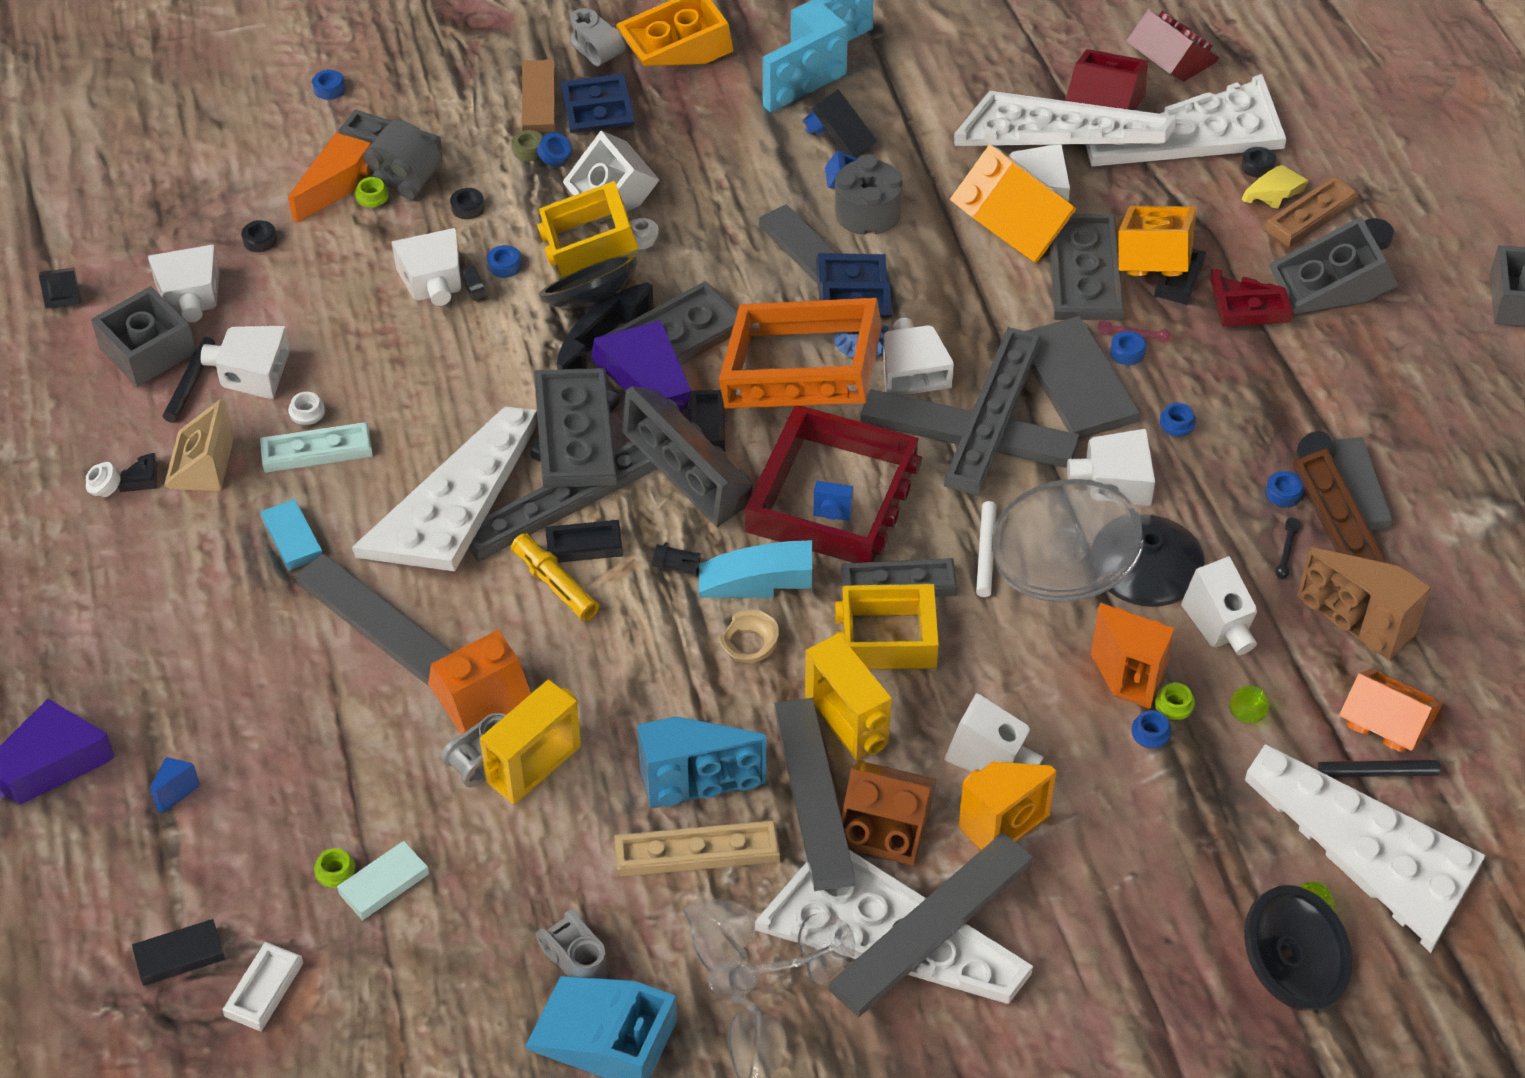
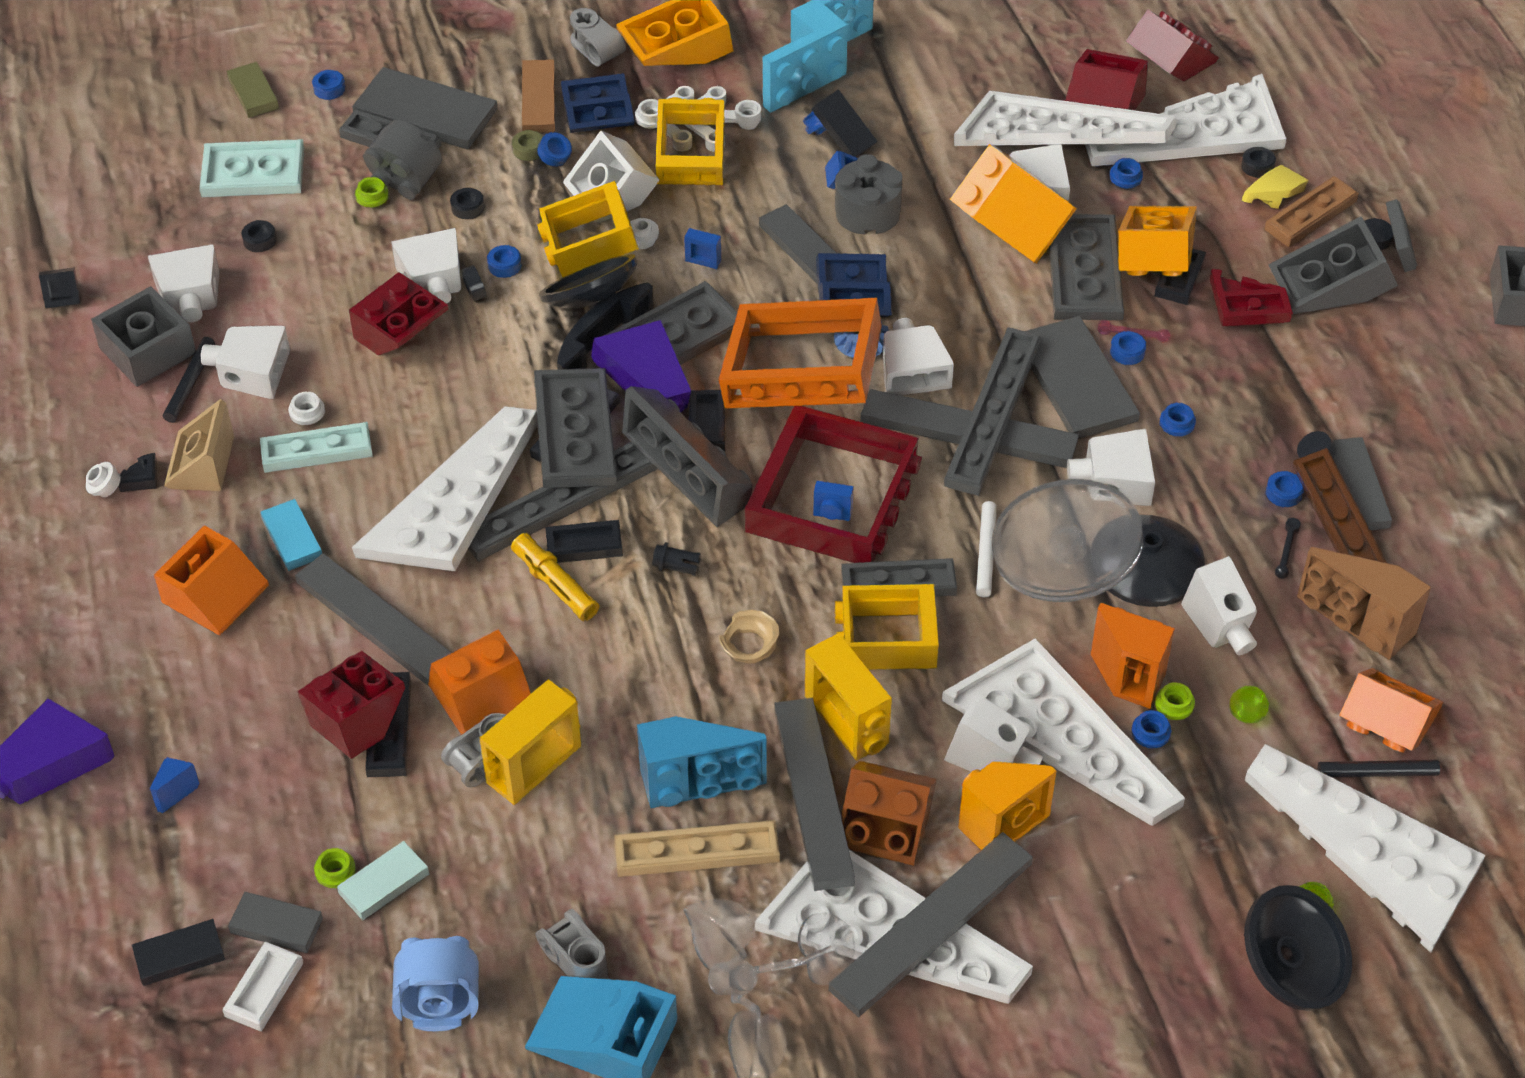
(210, 581): none -> orange slope
(252, 89): none -> olive tile
(252, 168): none -> light aqua tile
(275, 922): none -> dark grey tile
(330, 176): orange slope -> none
(352, 703): none -> dark red slope
(390, 754): none -> black tile
(394, 314): none -> dark red slope
(428, 105): none -> dark grey tile
(435, 982): none -> light blue brick
(690, 169): none -> yellow window
(702, 248): none -> blue plate
(746, 114): none -> white plant
(757, 571): medium azure slope -> none
(1070, 730): none -> white wing
(1126, 173): none -> blue plate
(1401, 235): none -> dark grey tile

